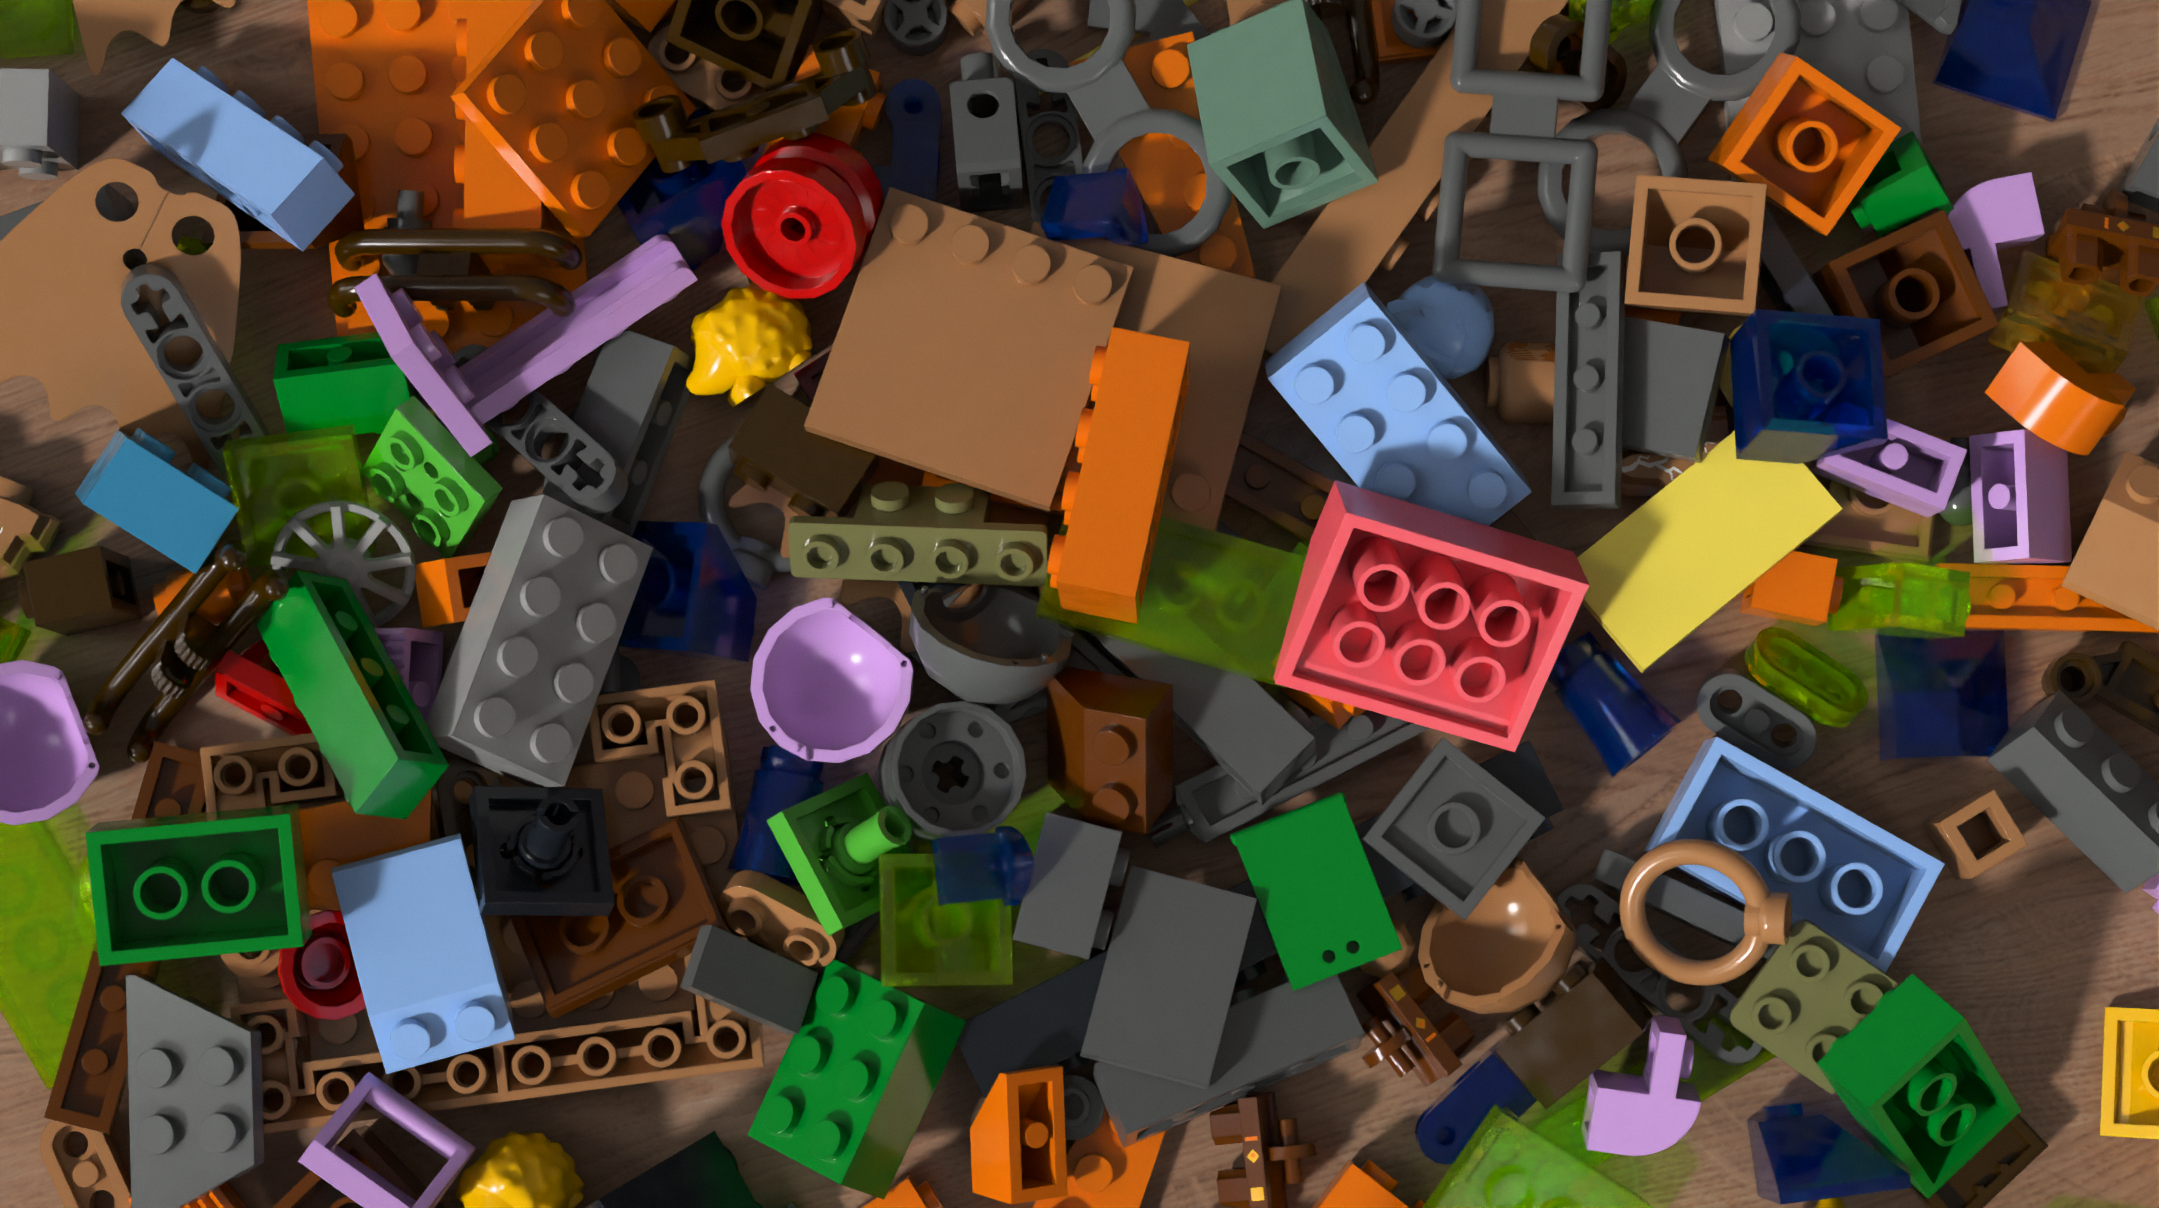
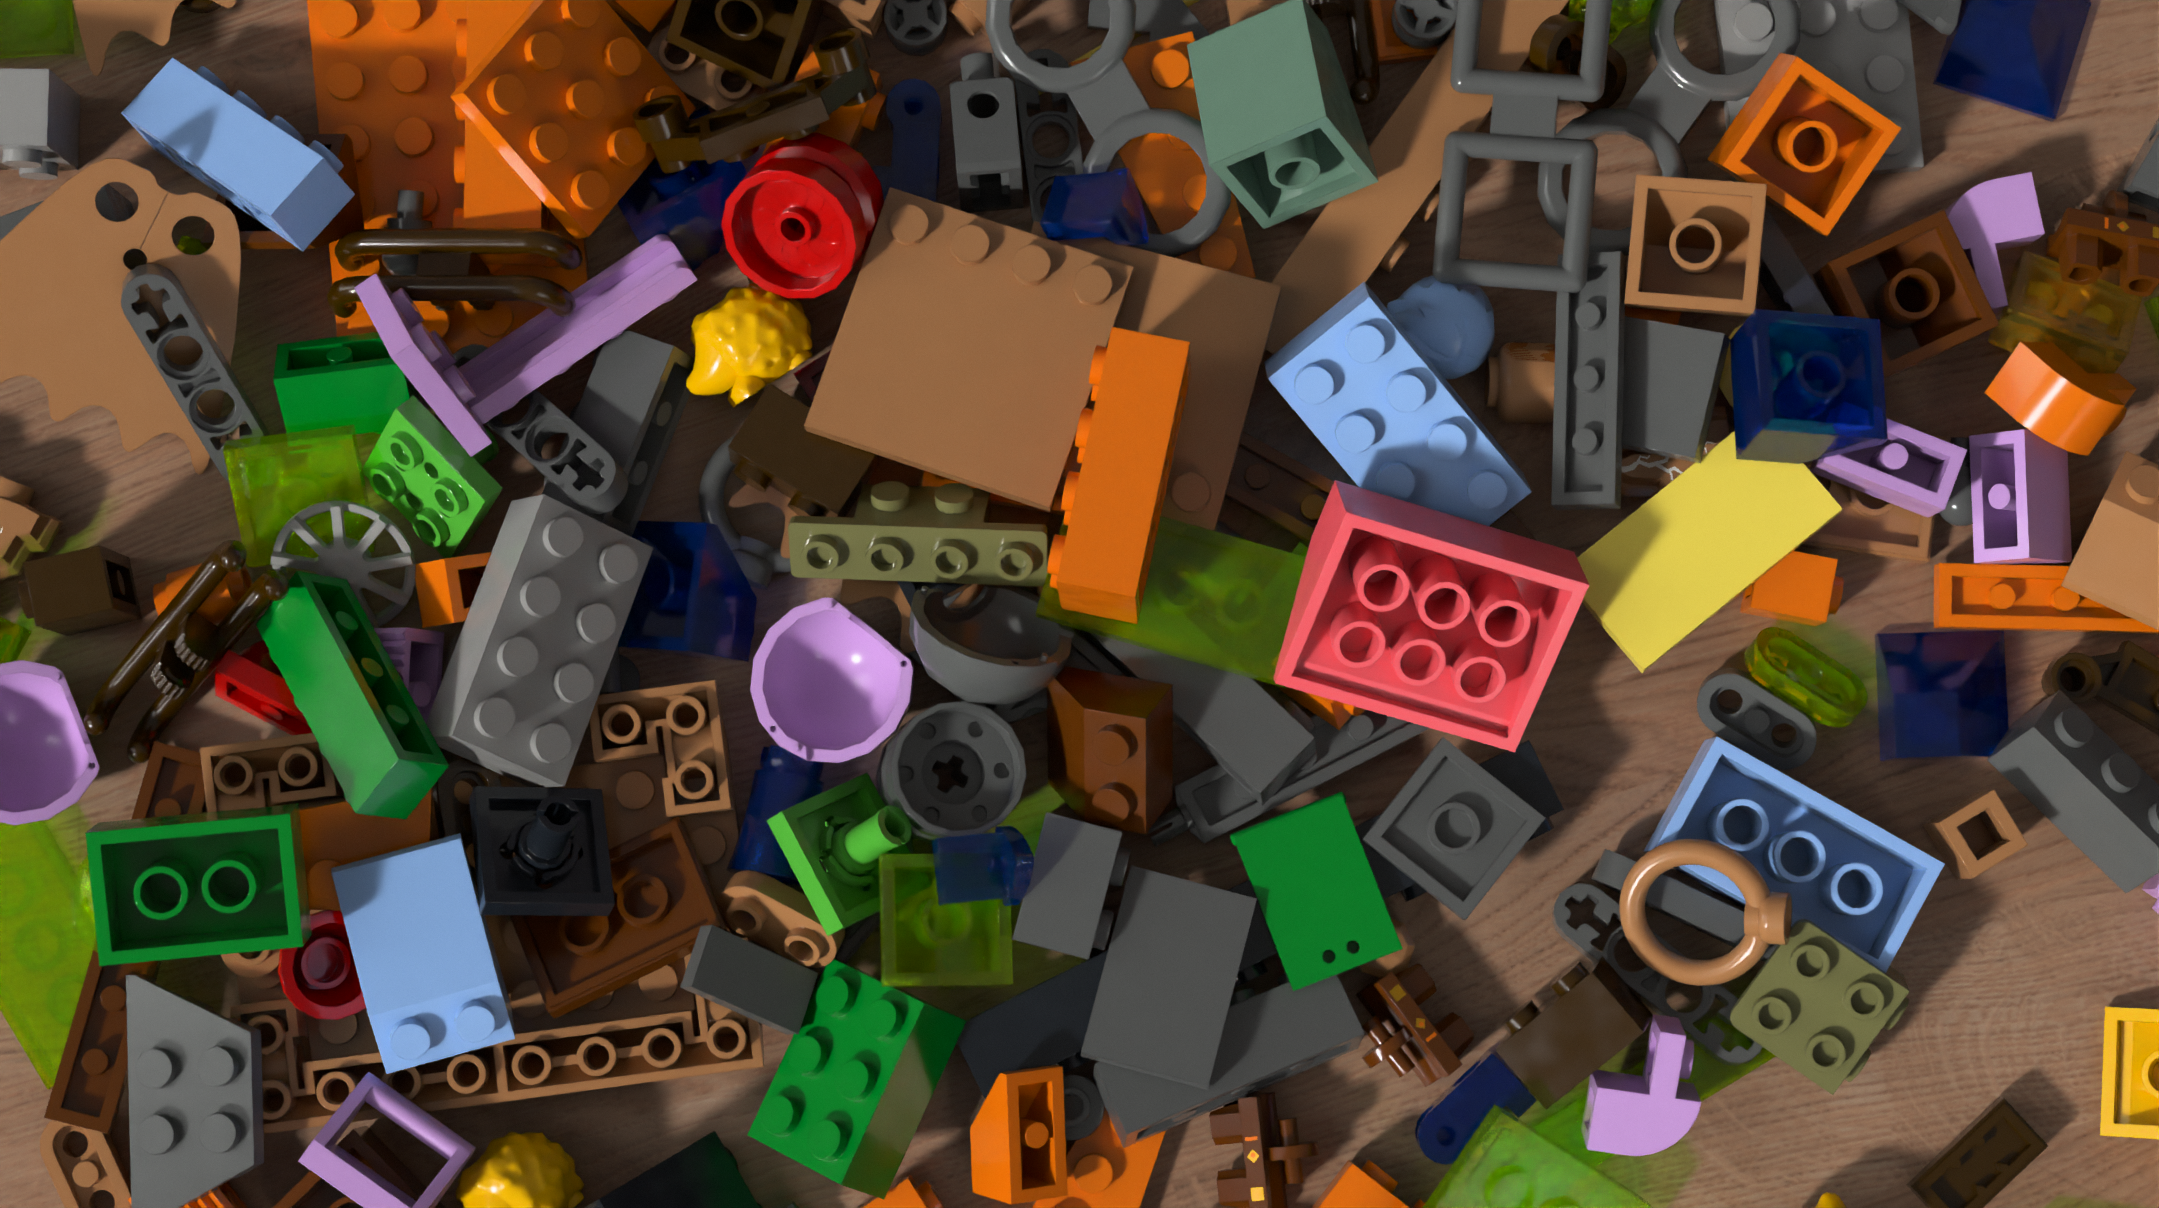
(157, 500): dark azure brick -> none
(1504, 951): medium nougat cylinder -> none
(1609, 703): clear blue plant -> none
(1813, 1158): clear blue slope -> none
(1899, 188): green brick -> none
(1902, 601): clear neon green slope -> none
(1919, 1084): green brick -> none

